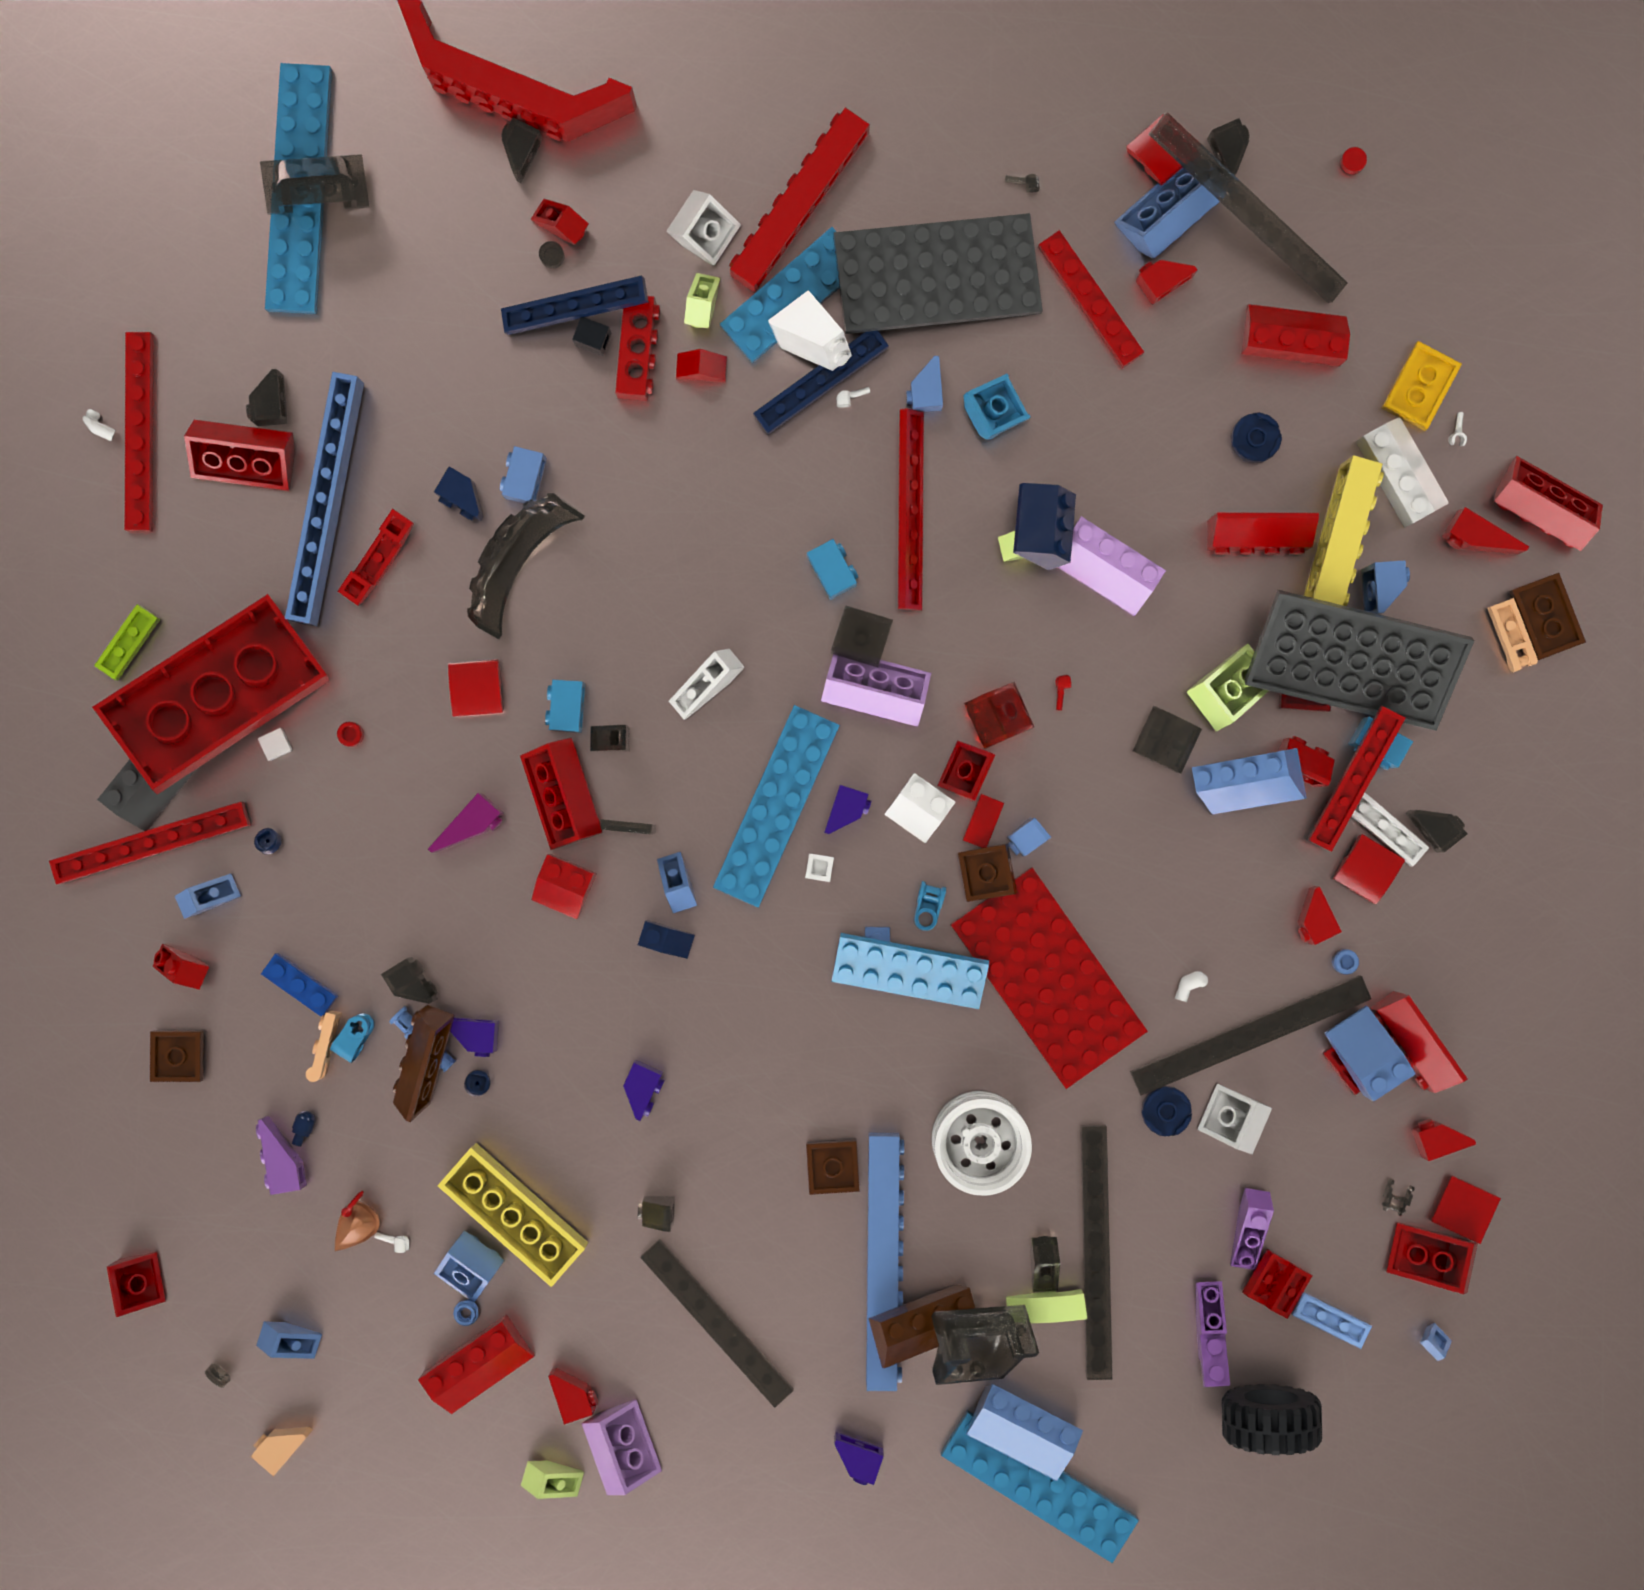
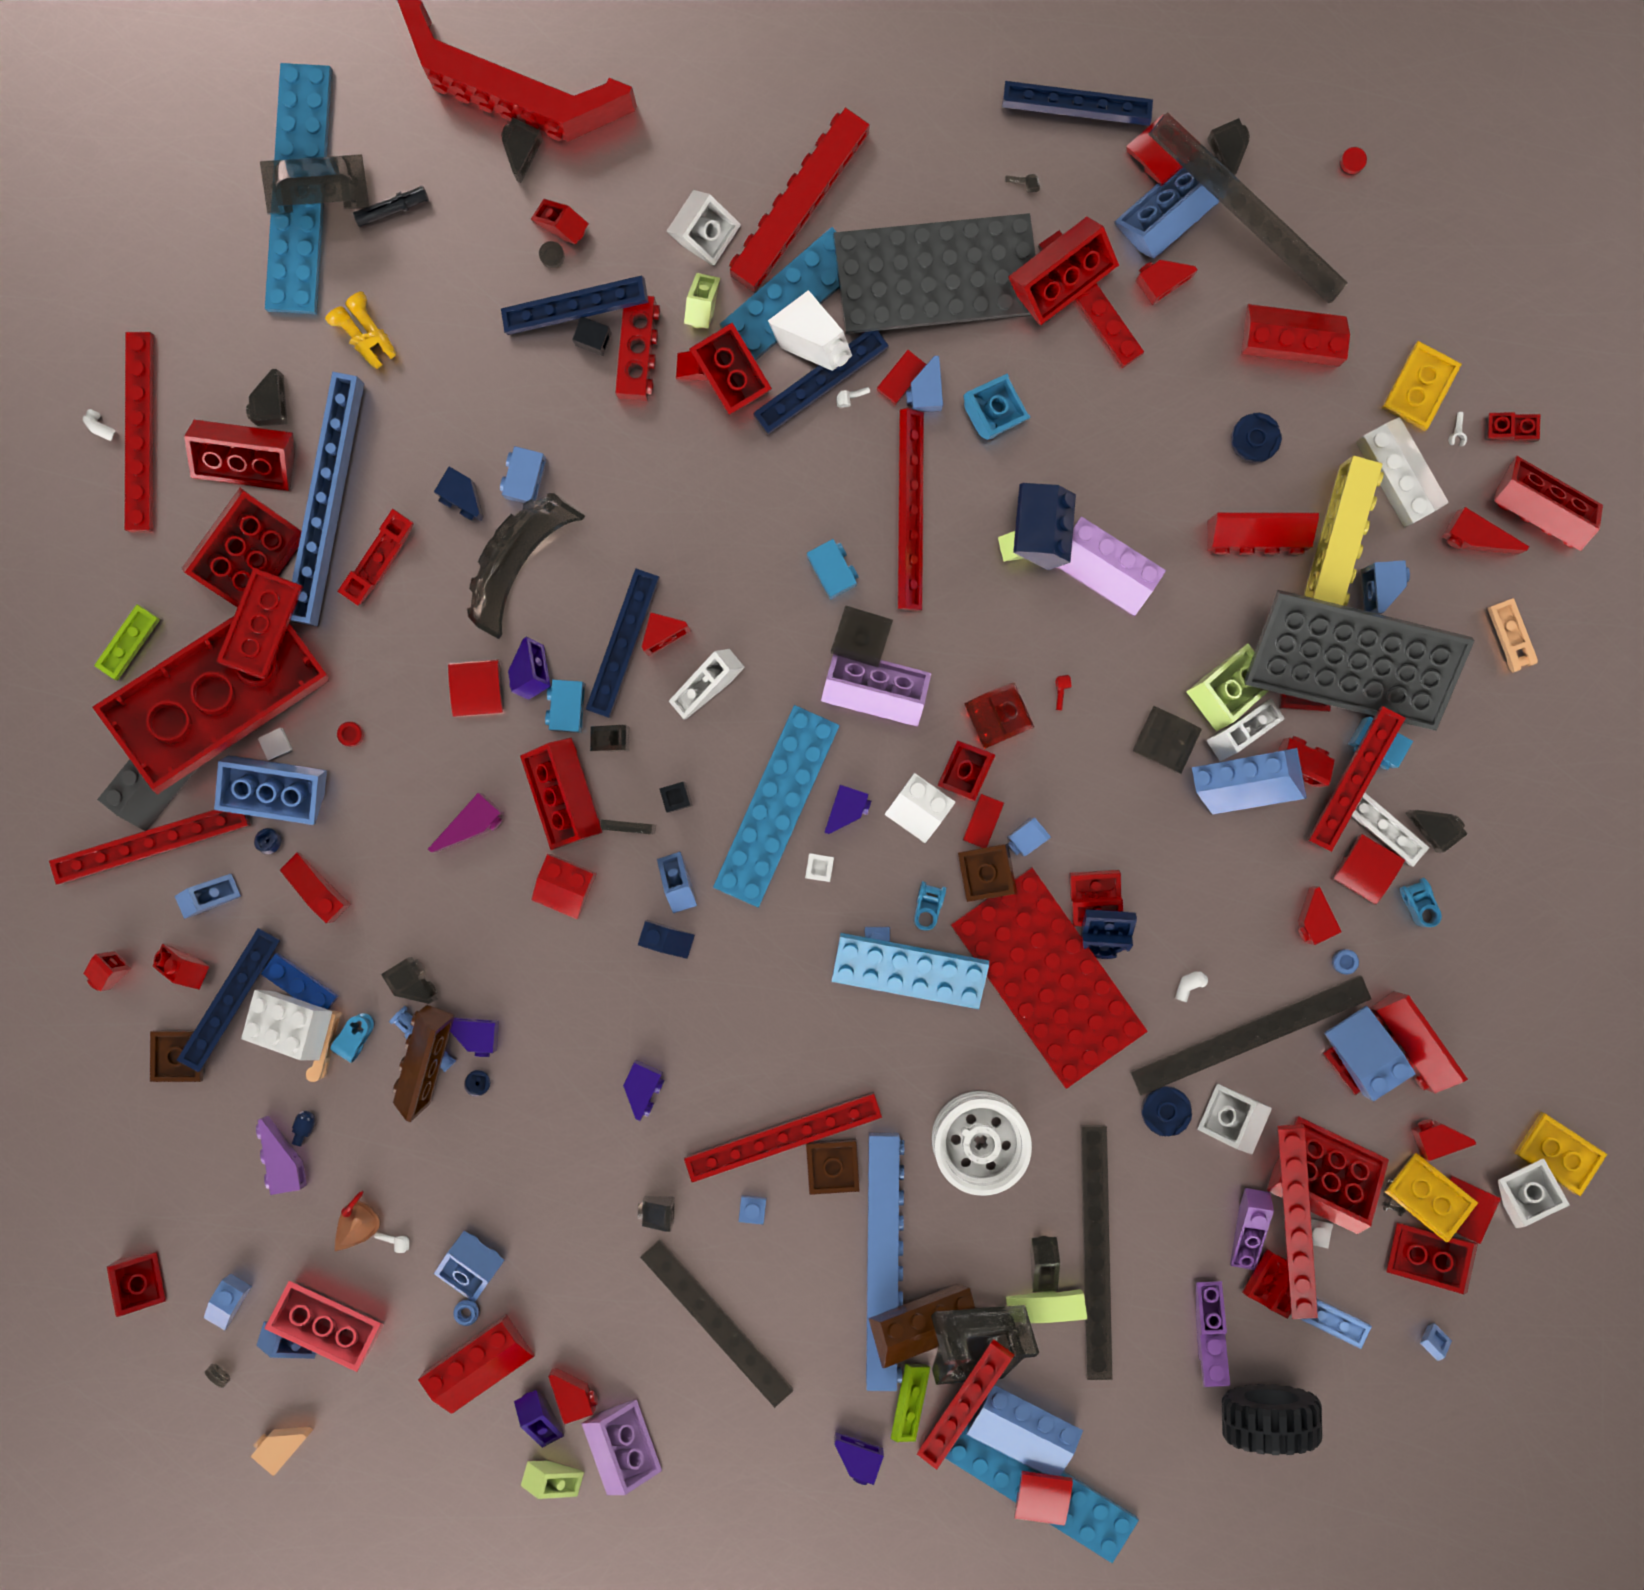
(105, 970): none -> red slope
(226, 1301): none -> medium blue slope
(228, 1000): none -> dark blue plate
(242, 538): none -> red slope
(259, 624): none -> red tile
(269, 789): none -> medium blue slope
(286, 1025): none -> white brick
(314, 889): none -> red slope
(323, 1326): none -> coral slope
(362, 342): none -> yellow piece
(400, 202): none -> black pin
(513, 1214): light yellow brick -> none
(529, 669): none -> dark purple slope
(538, 1418): none -> dark purple slope
(622, 643): none -> dark blue plate
(661, 632): none -> red slope
(675, 797): none -> black panel
(730, 369): none -> red slope
(752, 1209): none -> medium blue plate
(782, 1137): none -> red plate
(901, 376): none -> red tile
(910, 1402): none -> lime plate
(965, 1404): none -> red plate
(1043, 1498): none -> slope
(1064, 270): none -> red slope
(1077, 103): none -> dark blue plate
(1094, 892): none -> red slope
(1108, 932): none -> dark blue slope
(1245, 730): none -> white slope
(1297, 1221): none -> red plate
(1321, 1232): none -> white plate
(1341, 1178): none -> red slope
(1421, 901): none -> dark azure piece
(1431, 1197): none -> yellow tile
(1514, 426): none -> red slope
(1531, 1194): none -> white slope
(1548, 616): reddish brown plate -> none
(1566, 1153): none -> yellow tile

